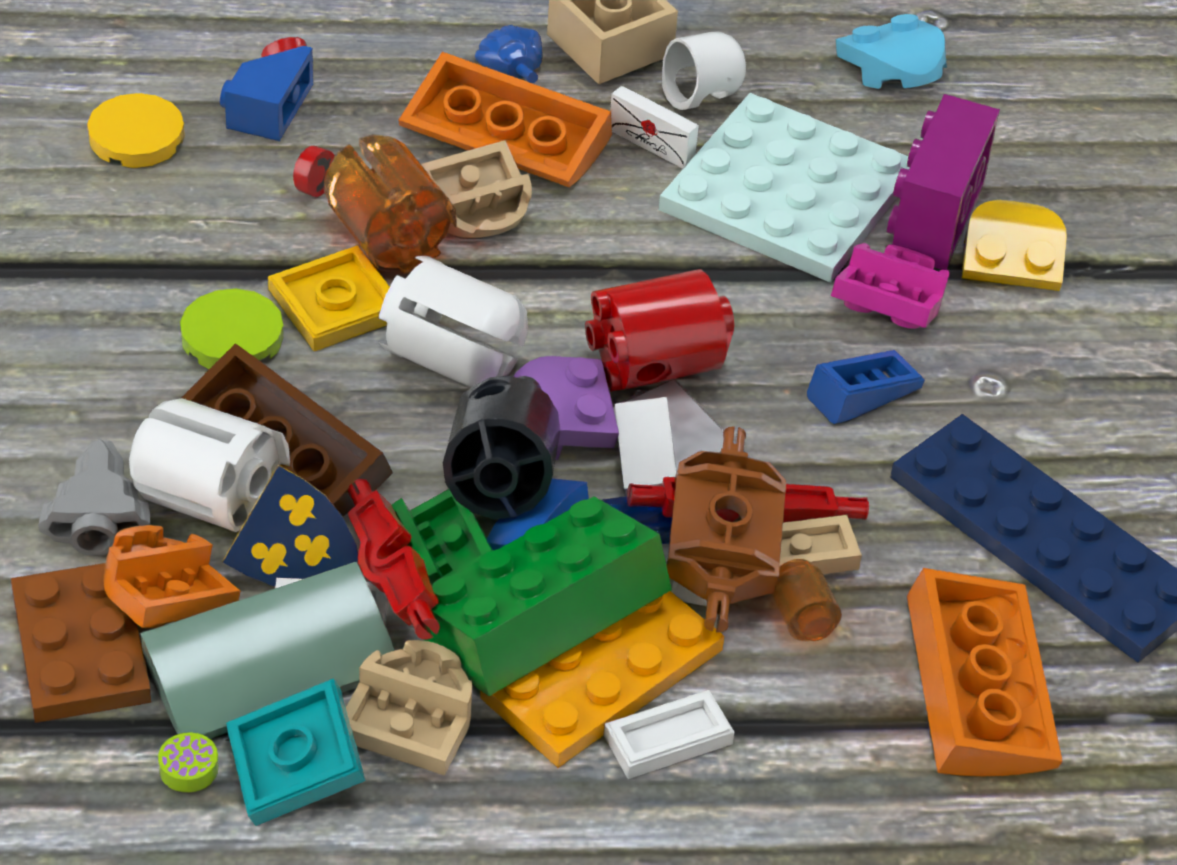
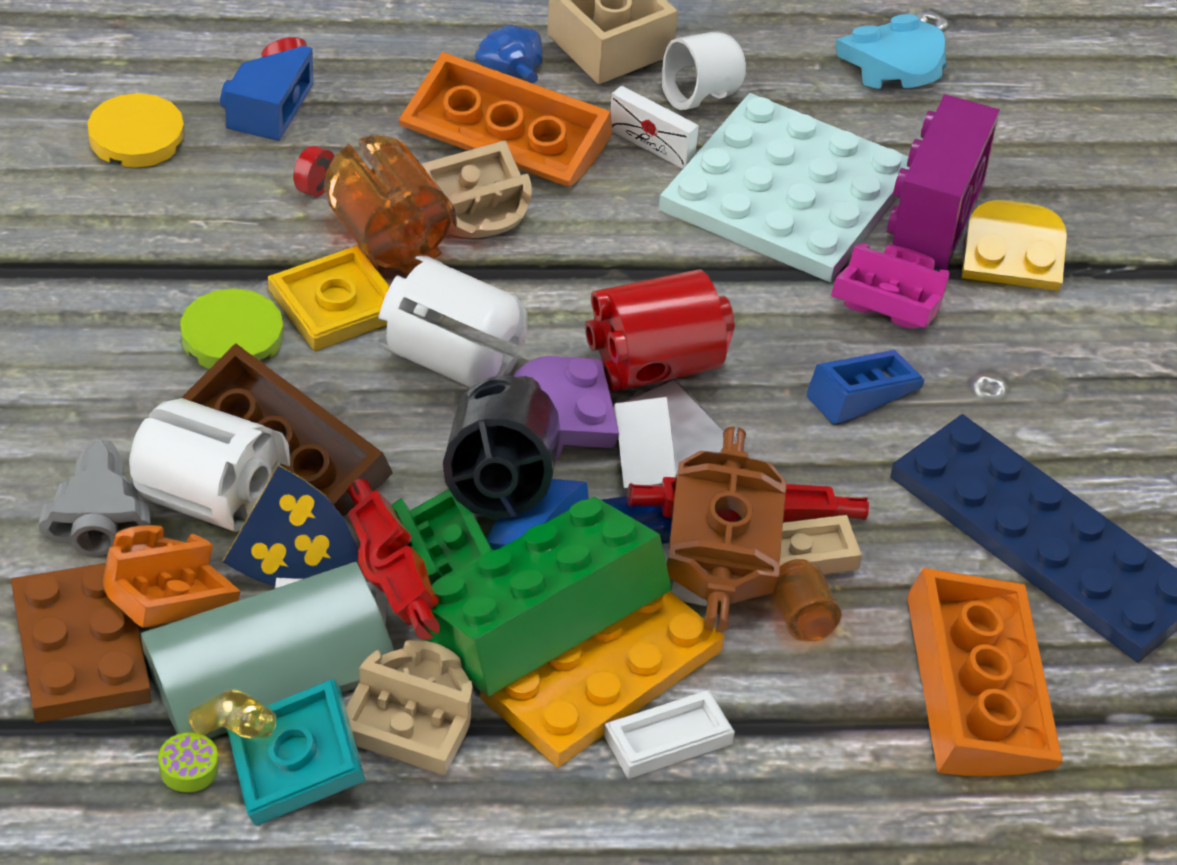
(235, 712): none -> clear yellow arm

